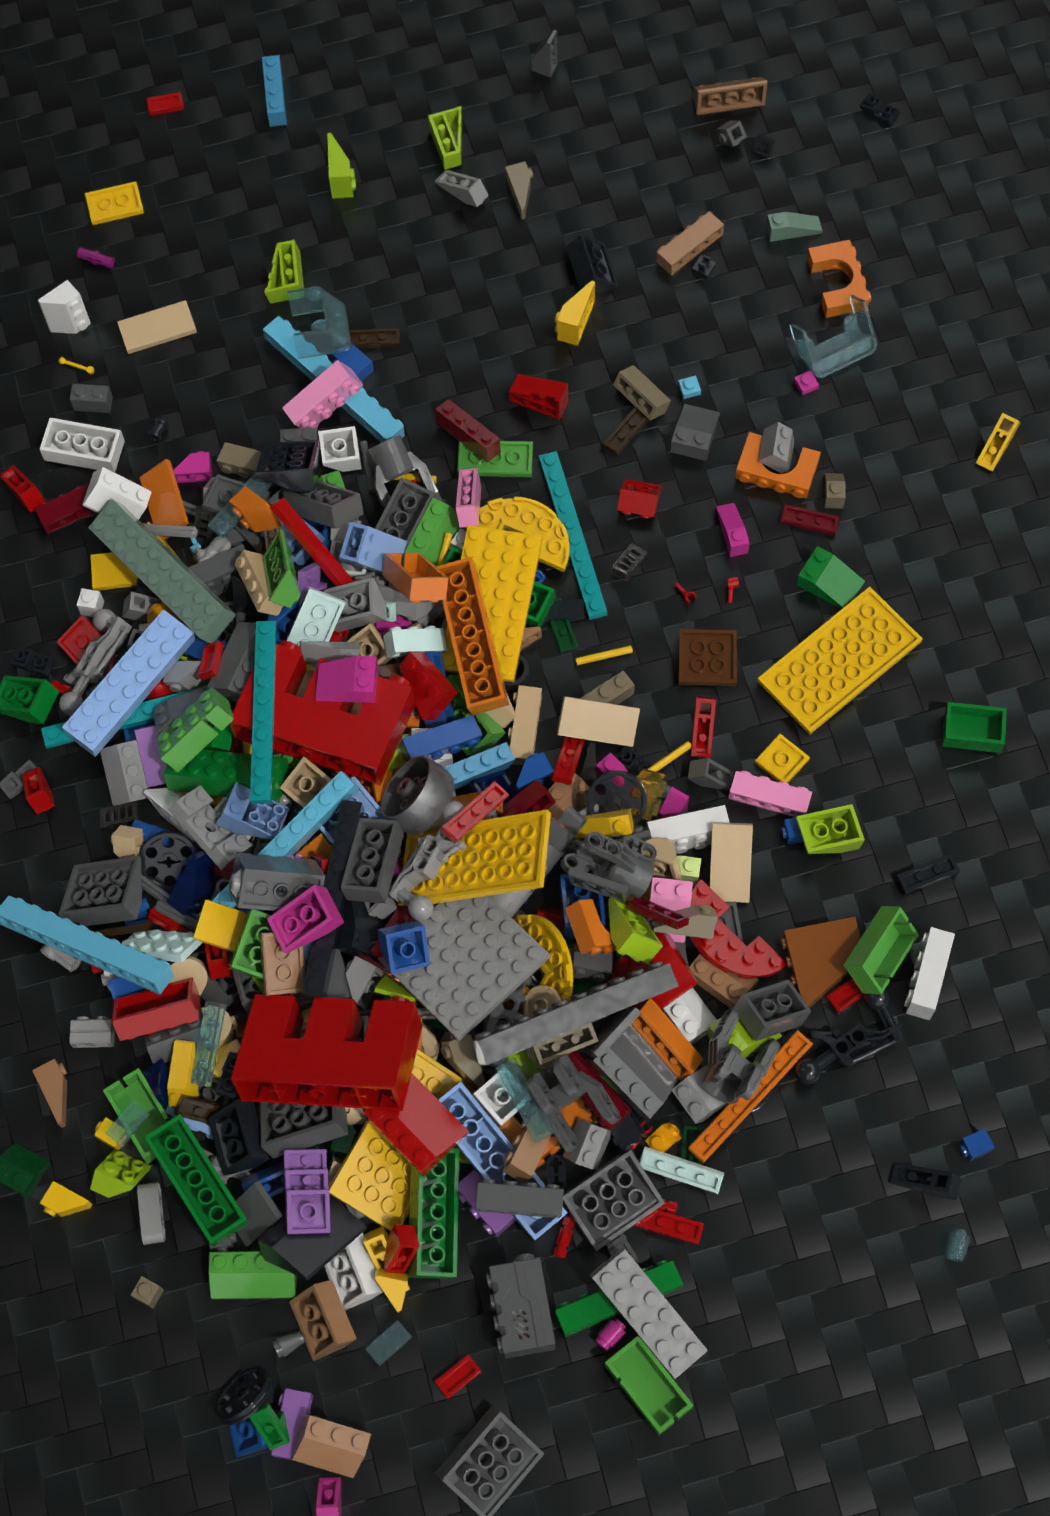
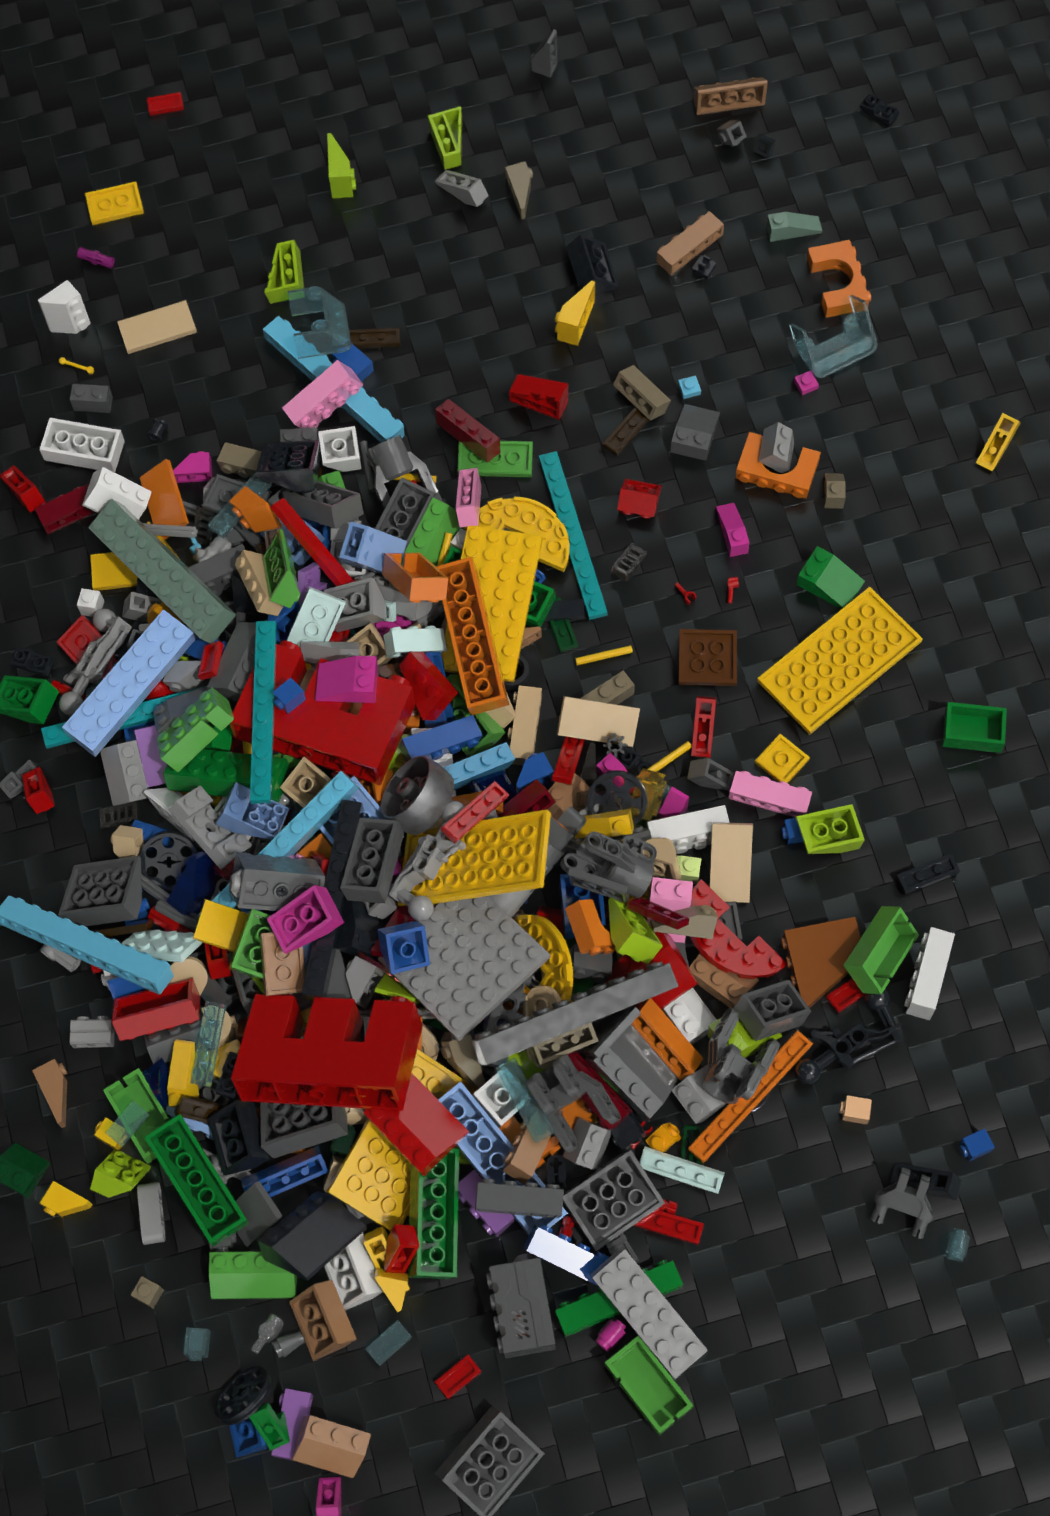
(196, 1343): none -> clear light blue brick
(268, 1332): none -> clear piece
(274, 90): dark azure brick -> none
(288, 696): none -> blue brick
(306, 1191): medium lavender slope -> none
(563, 1253): none -> brick
(615, 739): none -> dark grey gear
(809, 520): dark red tile -> none
(856, 1109): none -> light nougat brick
(906, 1200): none -> dark grey connector

